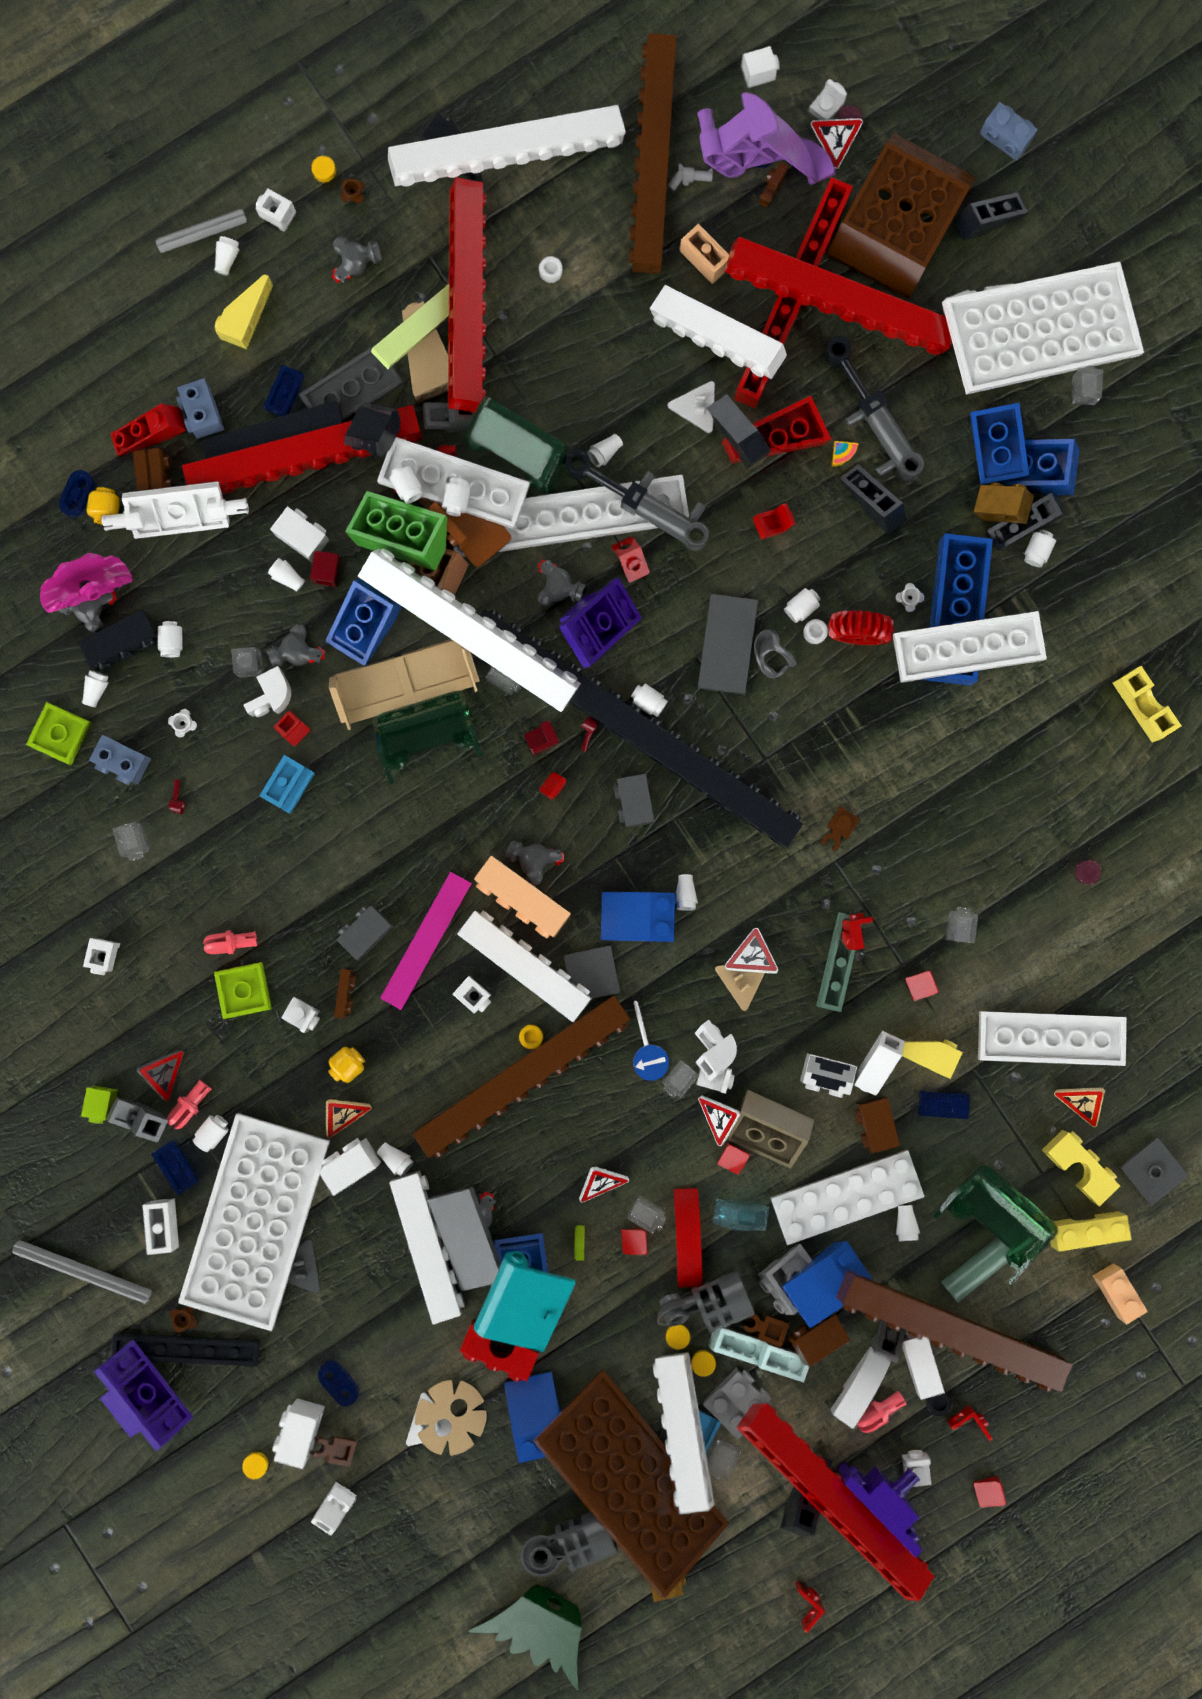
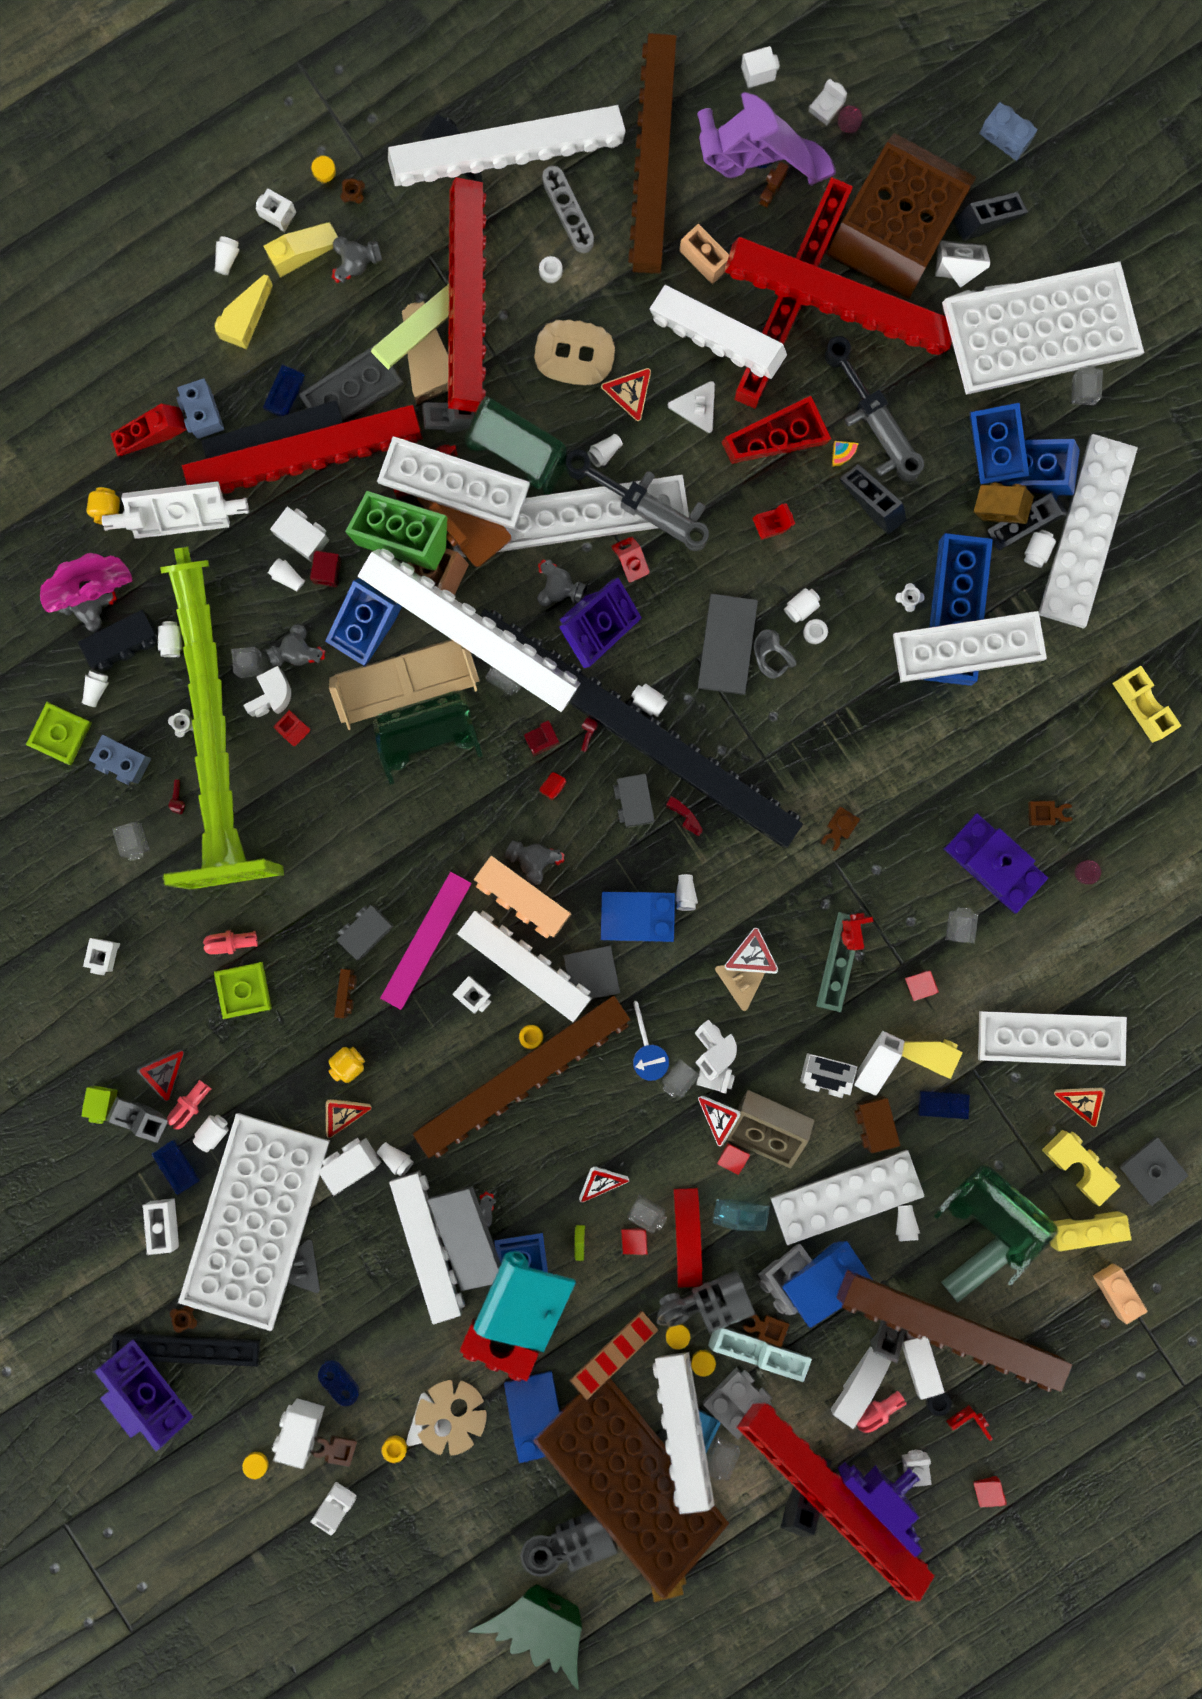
(74, 494): clear blue plate -> none
(82, 1271): light grey axle -> none
(152, 469): reddish brown brick -> none
(201, 230): light grey axle -> none
(221, 848): none -> lime plant
(287, 784): dark azure plate -> none
(300, 247): none -> light yellow slope
(301, 1015): white bracket -> none
(373, 429): black slope -> none
(394, 1449): none -> yellow tile
(406, 484): white brick -> none
(456, 497): white brick -> none
(568, 209): none -> light grey beam
(572, 369): none -> tan piece
(613, 1355): none -> tile
(629, 391): none -> piece
(687, 176): light grey piece -> none
(690, 822): none -> dark red slope
(739, 431): black slope -> none
(818, 1341): reddish brown brick -> none
(818, 1608): red bracket -> none
(836, 136): piece -> none
(861, 627): red gear -> none
(961, 261): none -> white slope
(996, 862): none -> dark purple brick
(1044, 813): none -> reddish brown plate
(1087, 531): none -> white plate

